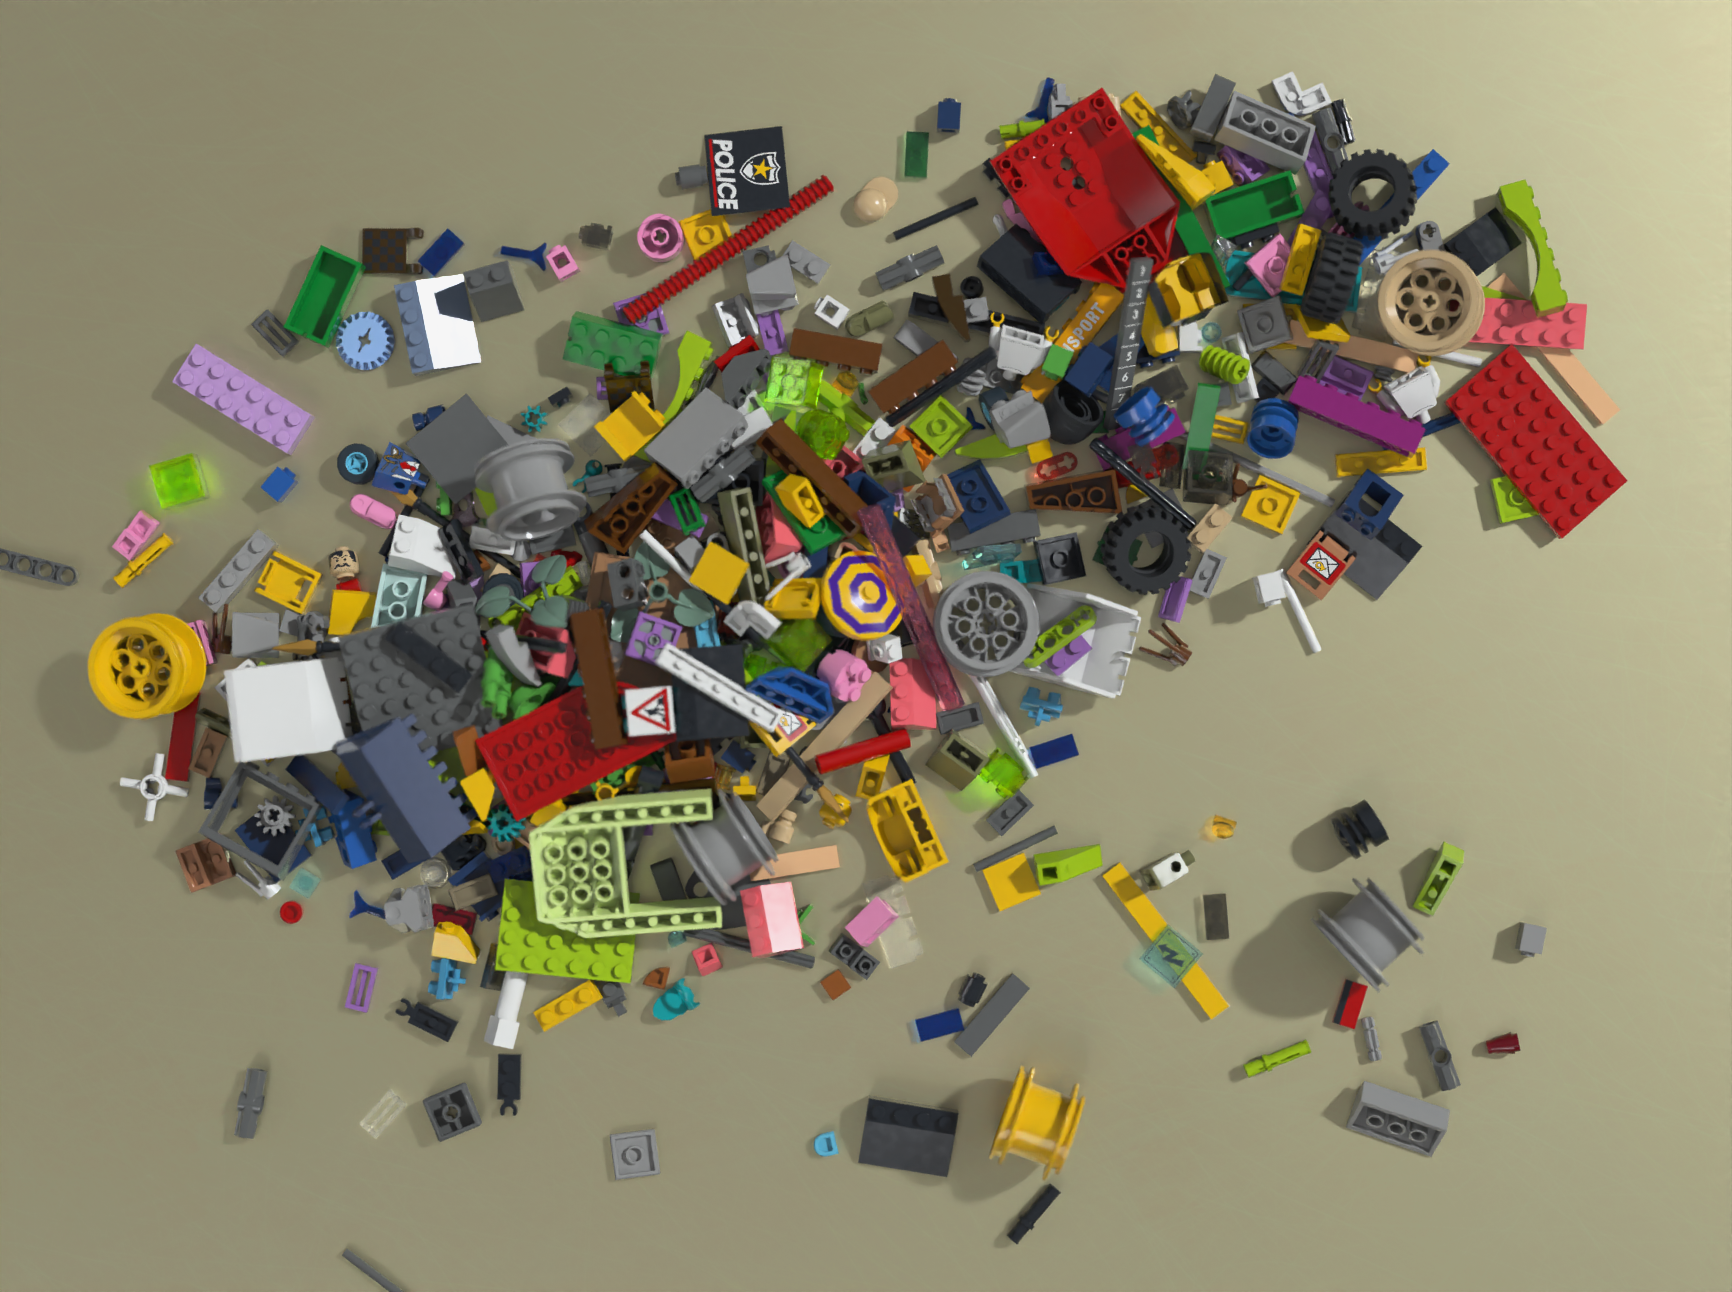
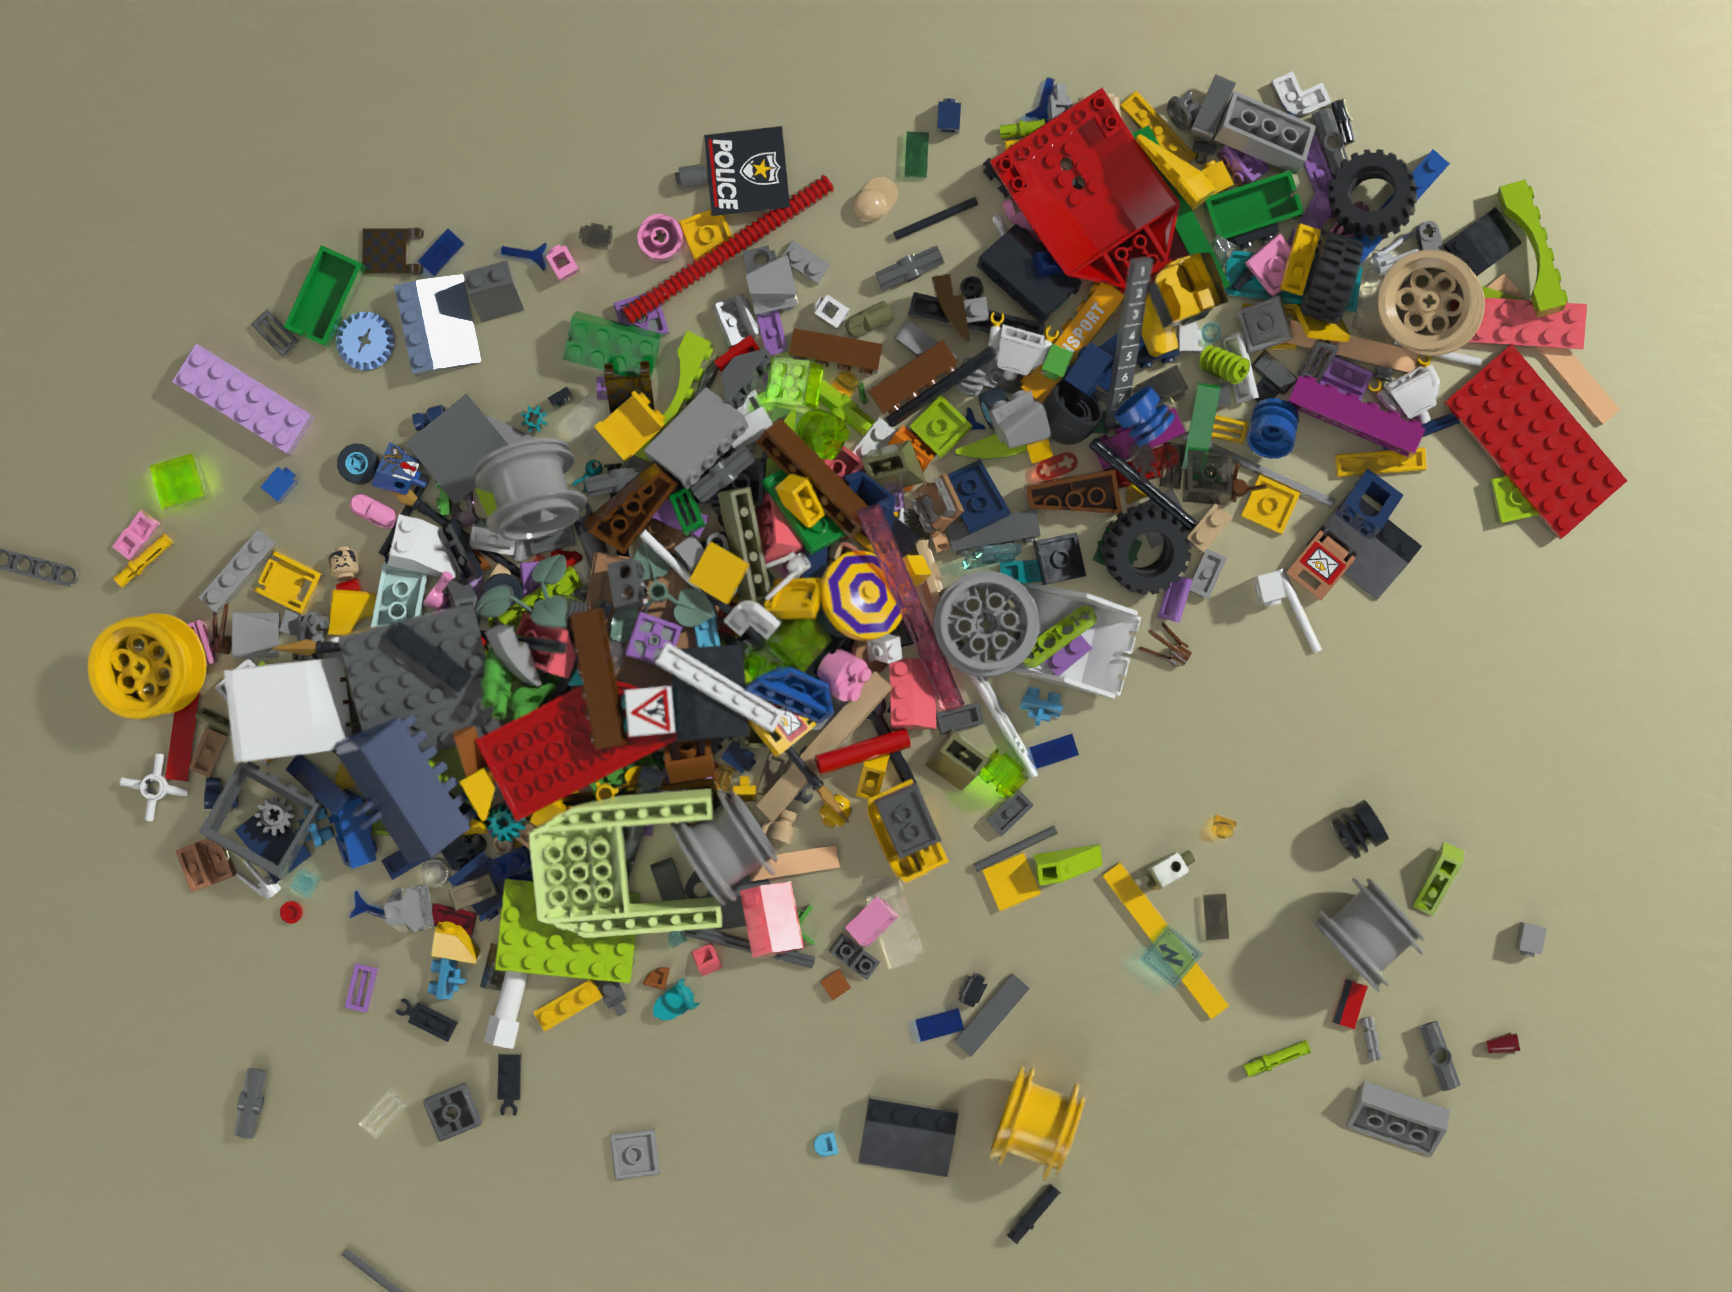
(907, 820): none -> dark grey tile

